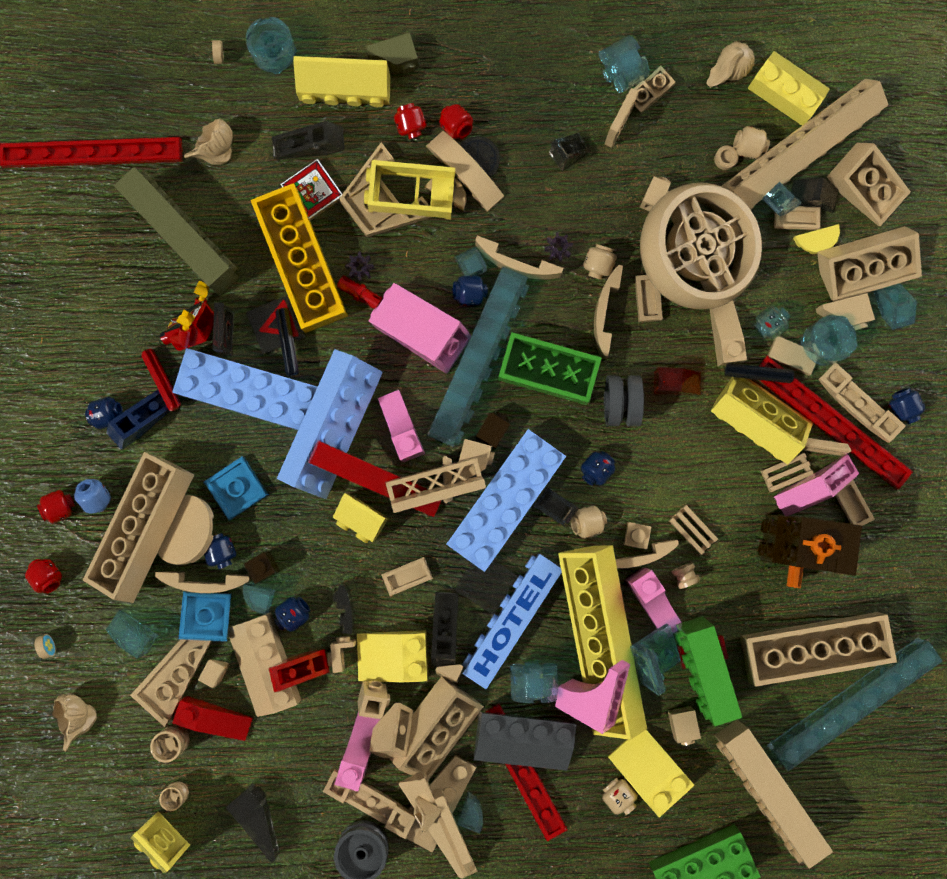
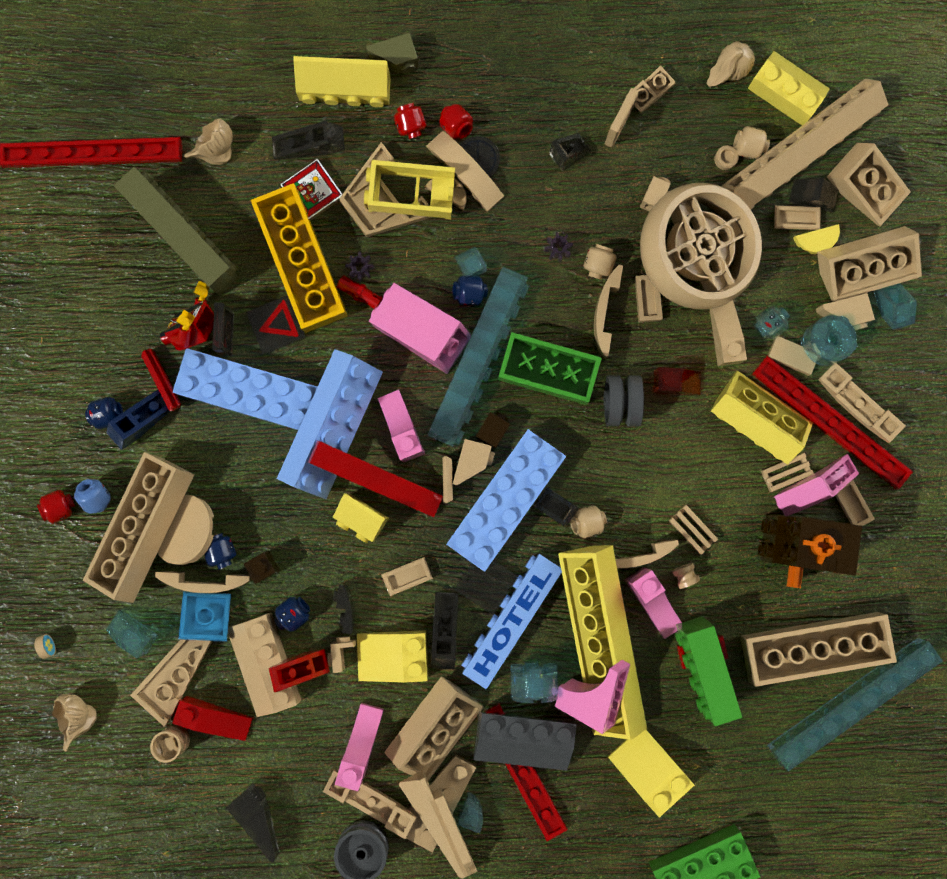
(43, 576): red head -> none
(160, 842): light yellow slope -> none
(169, 799): tan wheel -> none
(213, 673): tan slope -> none
(218, 54): tan tile -> none
(236, 488): dark azure tile -> none
(258, 597): clear light blue brick -> none
(270, 44): clear light blue brick -> none
(287, 341): black axle -> none
(373, 699): tan brick -> none
(392, 733): tan slope -> none
(425, 813): tan slope -> none
(438, 493): tan fence -> none
(450, 672): tan slope -> none
(490, 248): tan slope -> none
(598, 468): dark blue head -> none
(620, 796): tan head -> none
(624, 64): clear light blue brick -> none
(637, 535): tan plate -> none
(655, 656): clear light blue bracket -> none
(684, 725): tan brick -> none
(759, 373): black axle -> none
(772, 794): tan brick -> none
(781, 199): clear light blue brick -> none
(827, 447): tan tile -> none
(907, 405): dark blue head -> none

